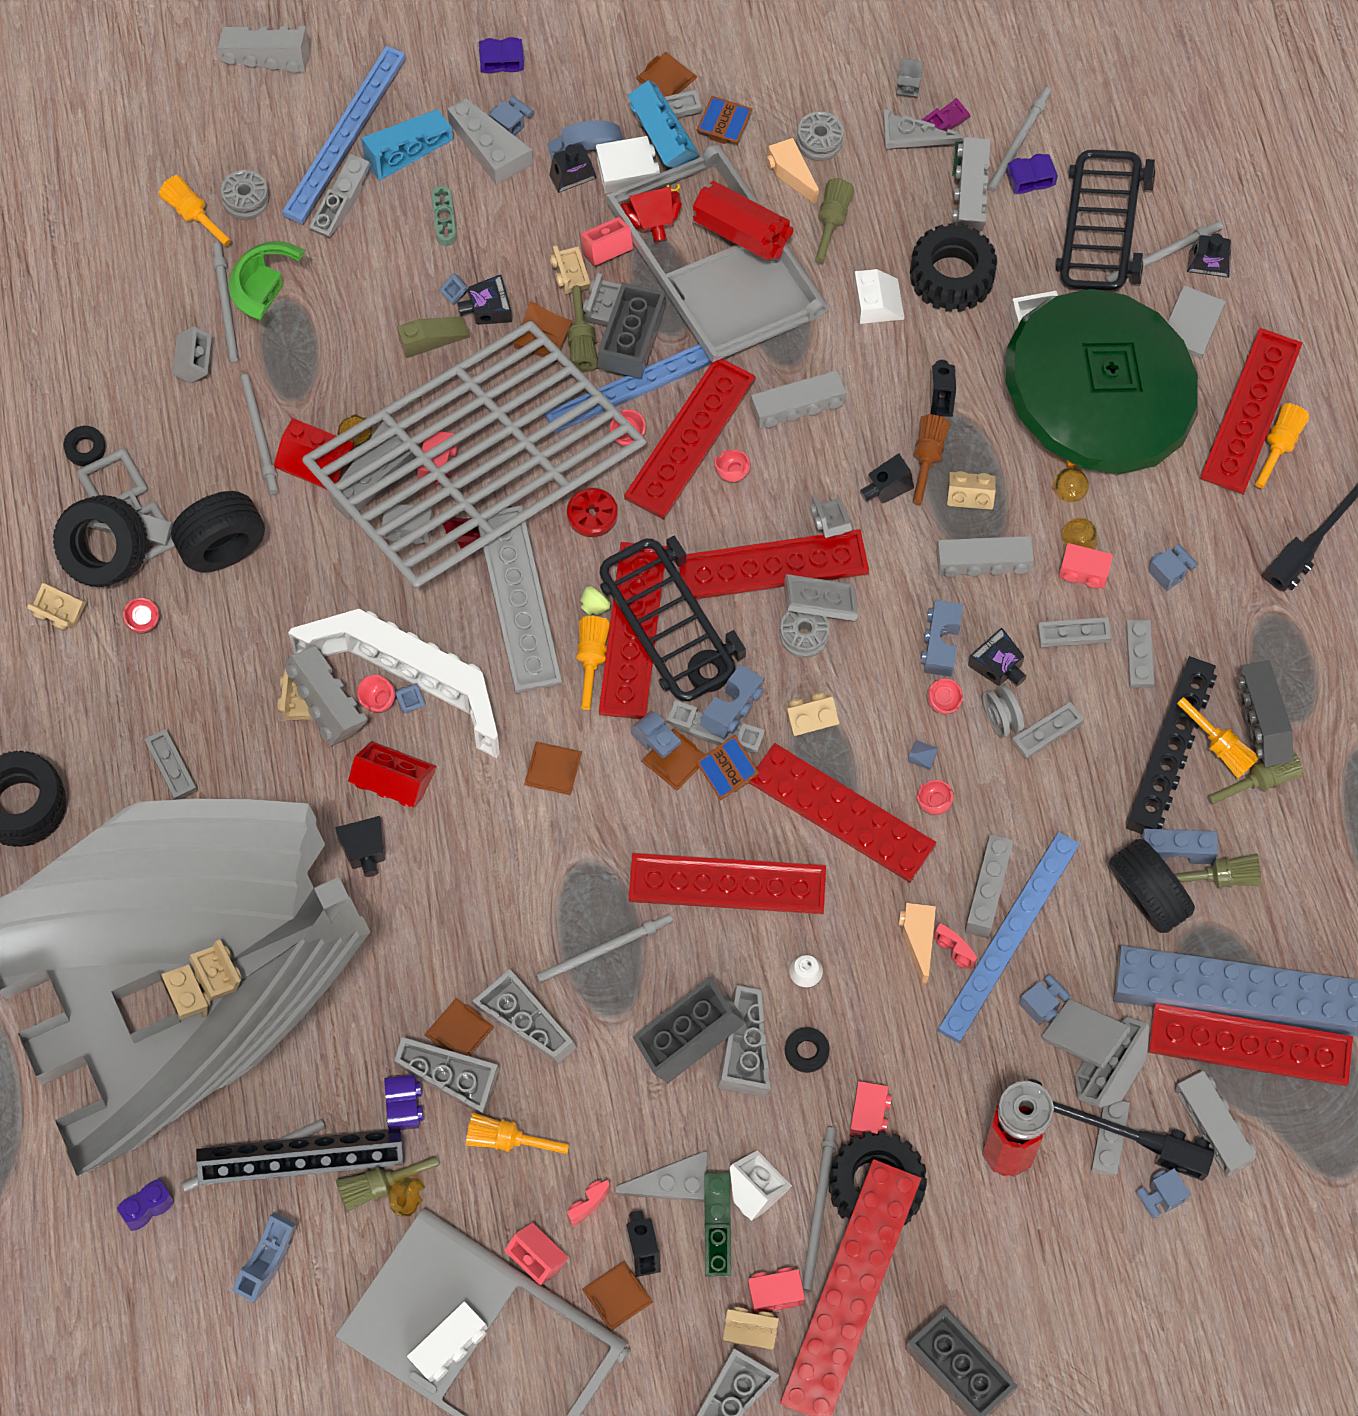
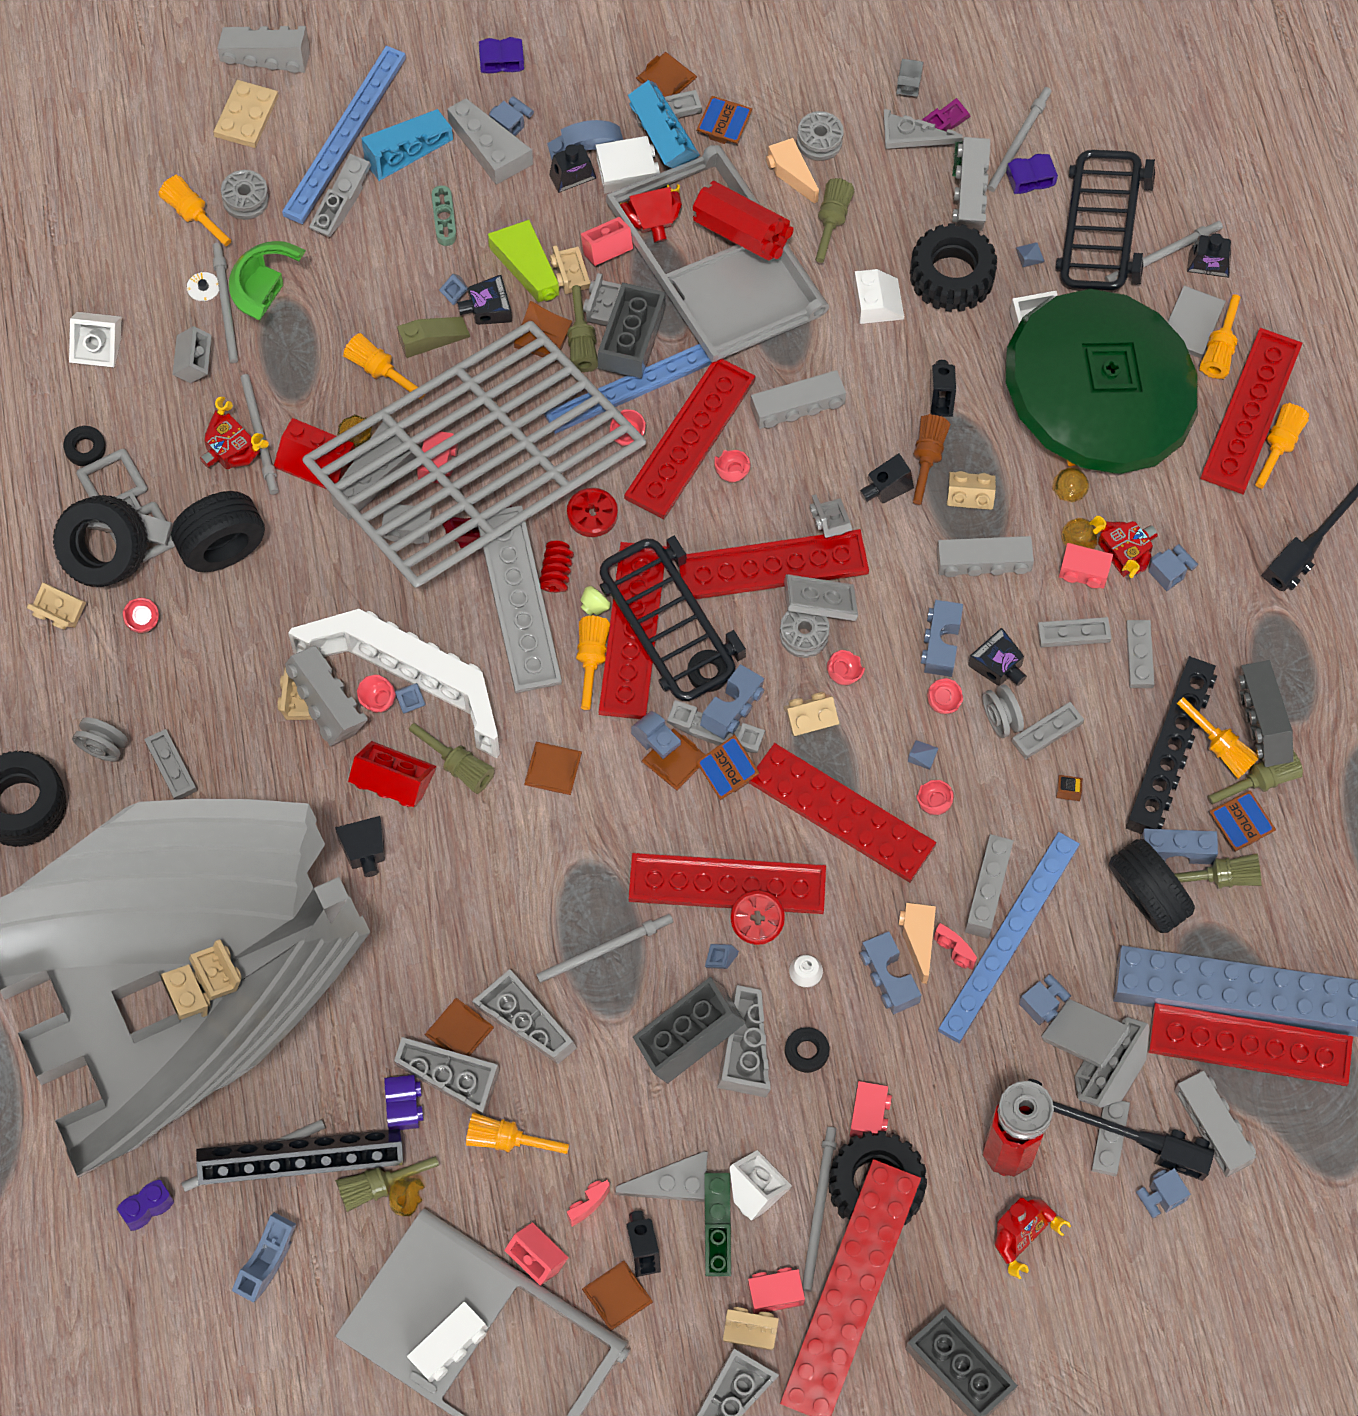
(94, 339): none -> white slope
(99, 739): none -> light grey wheel
(203, 286): none -> white piece
(229, 441): none -> red torso
(246, 114): none -> tan plate
(374, 361): none -> light orange piece
(459, 762): none -> olive piece
(524, 257): none -> lime slope
(556, 567): none -> red piece
(720, 956): none -> sand blue slope
(747, 928): none -> wheel
(844, 667): none -> coral hair
(897, 992): none -> sand blue arch
(1020, 1227): none -> red torso
(1029, 254): none -> sand blue slope
(1069, 788): none -> slope
(1127, 543): none -> red torso
(1221, 345): none -> light orange piece
(1242, 821): none -> piece

